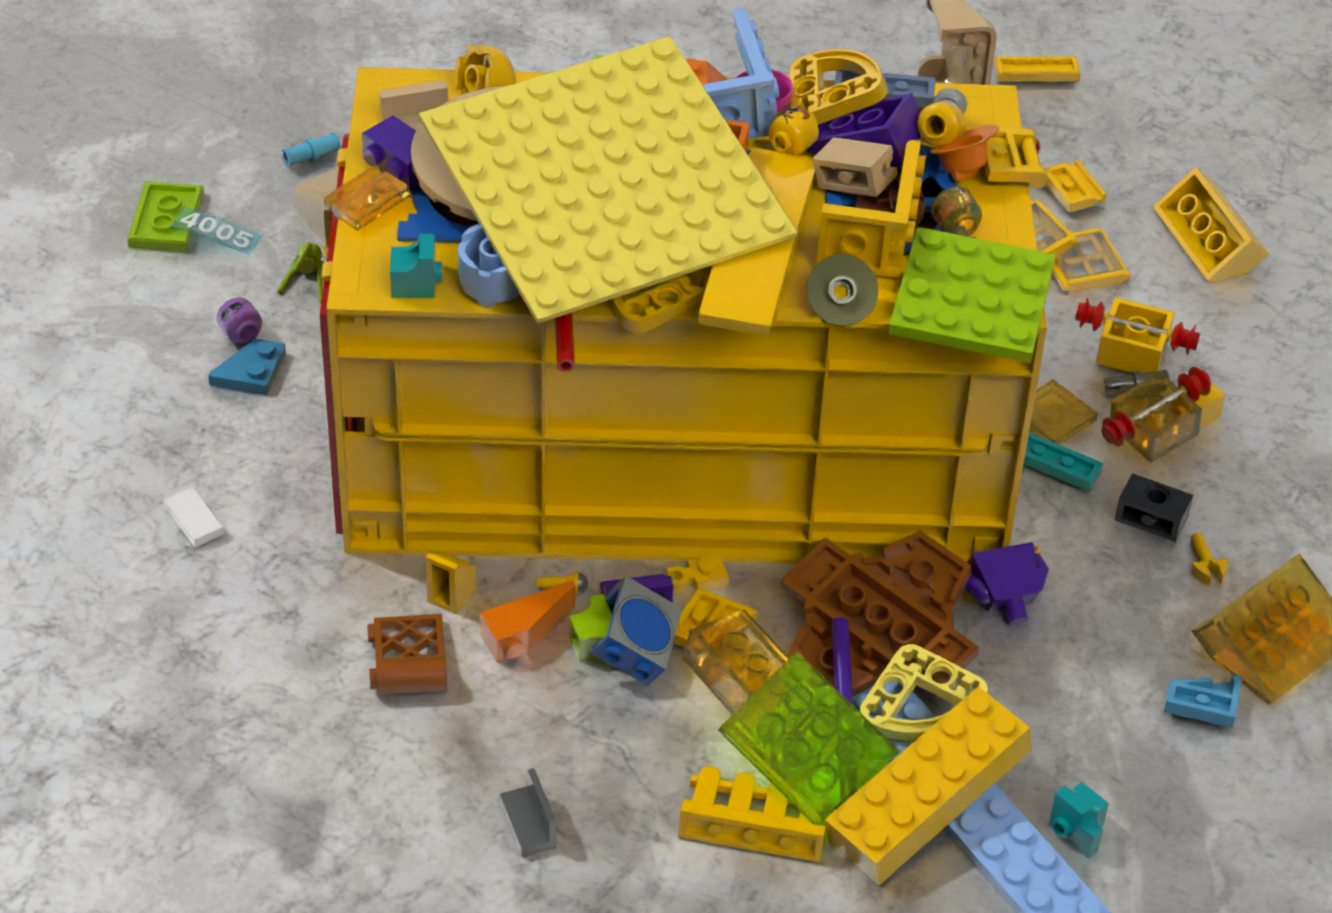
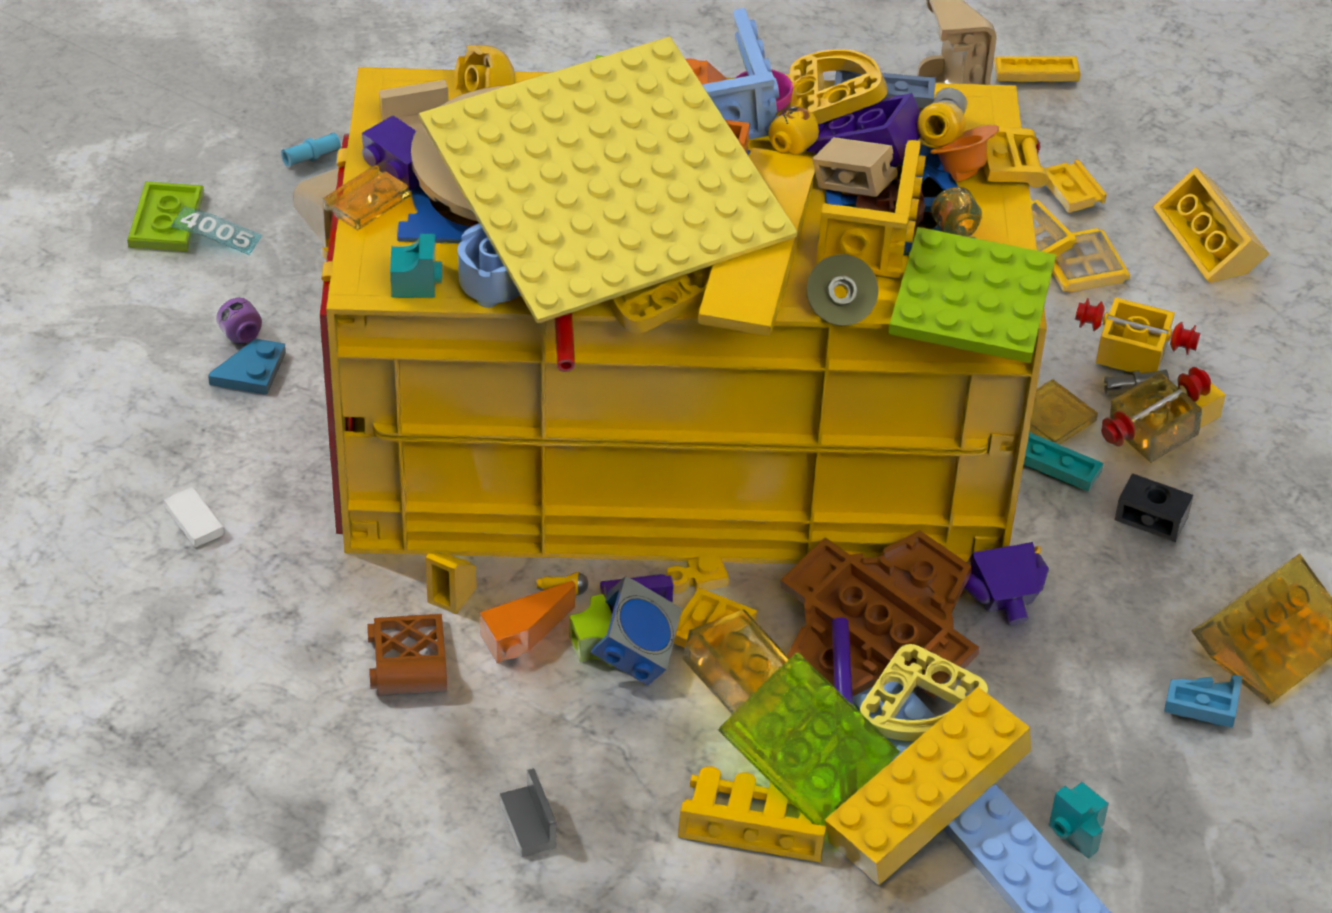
(306, 261): lime plant -> none
(1200, 569): yellow bar -> none

